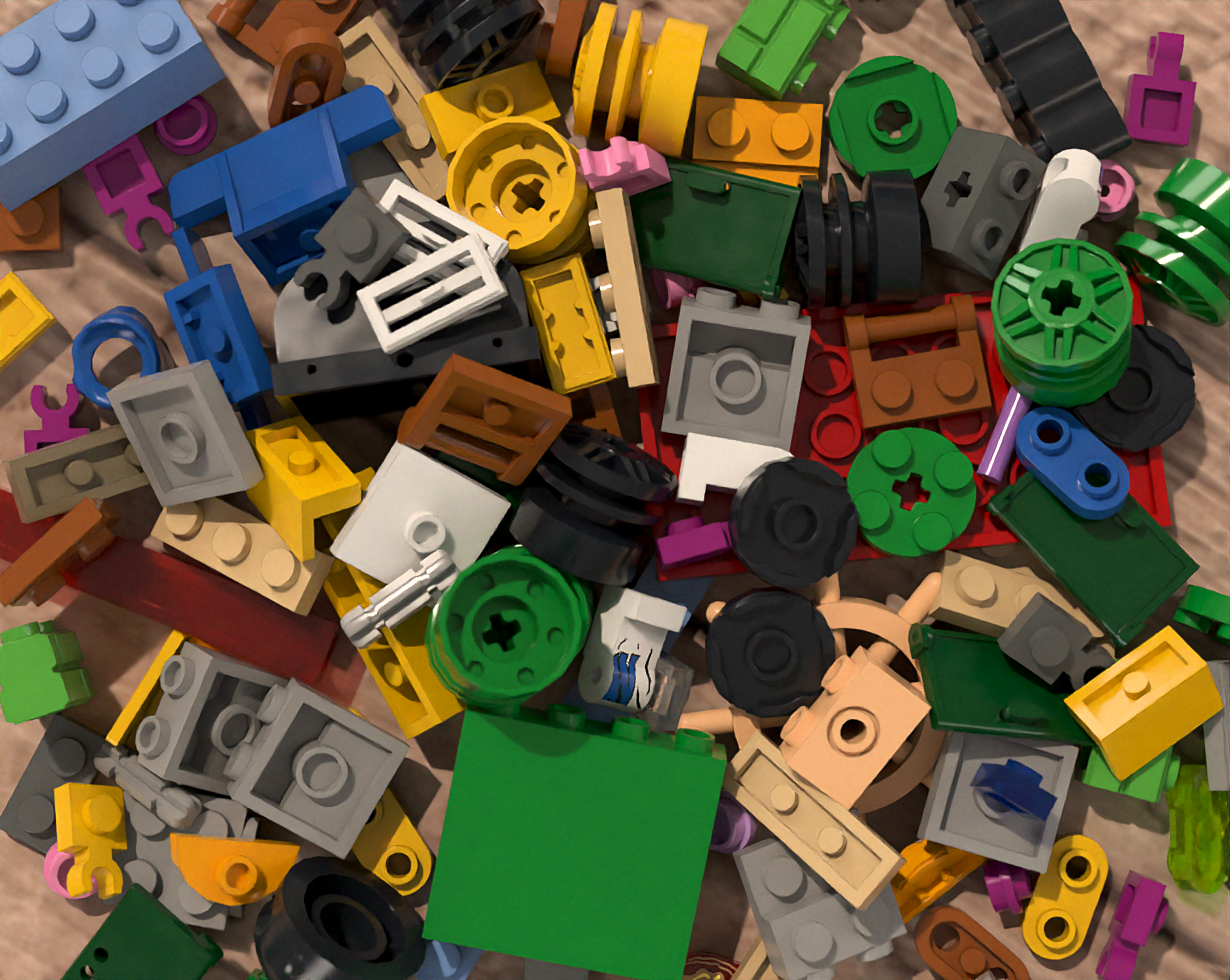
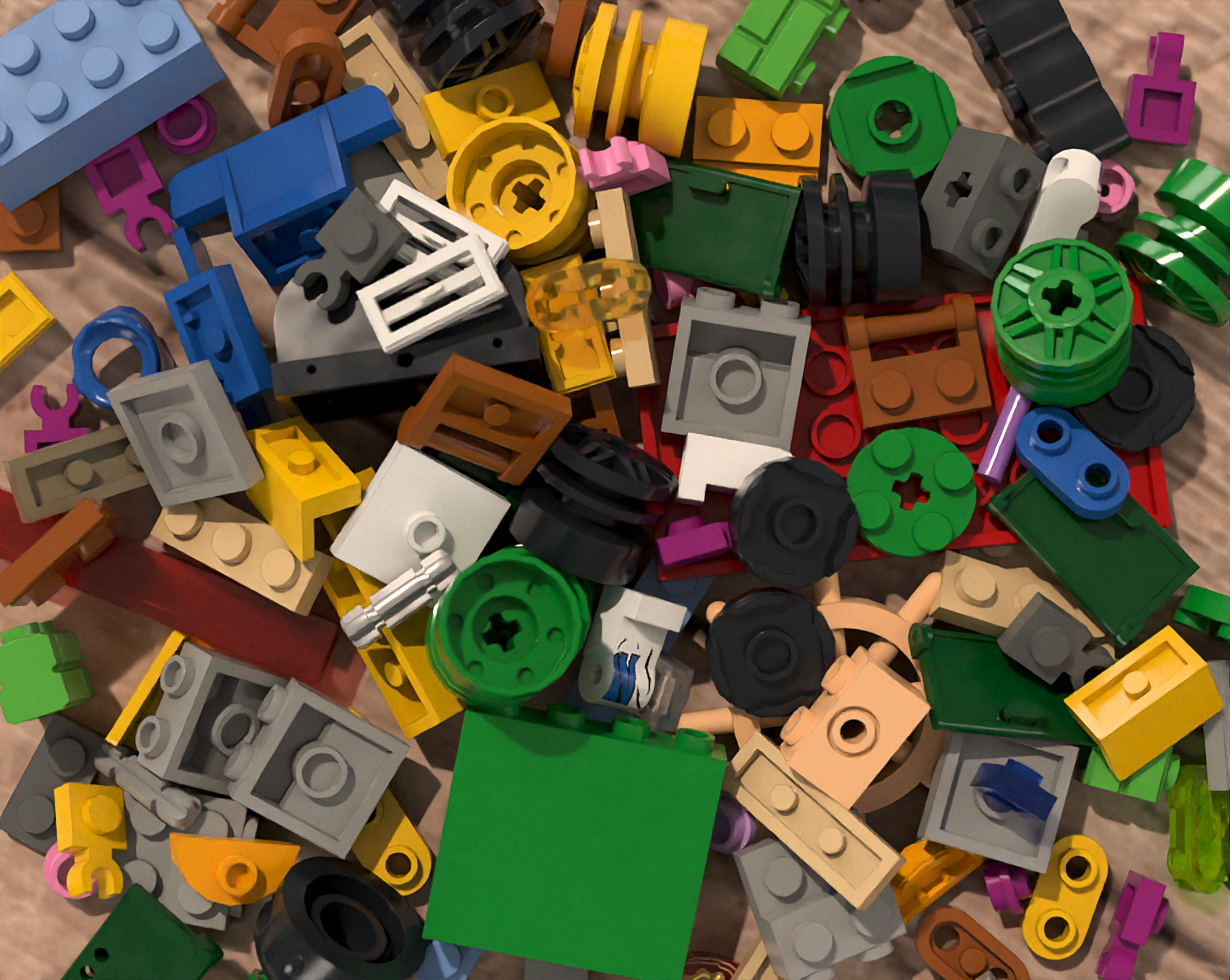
(584, 281): none -> clear yellow beam

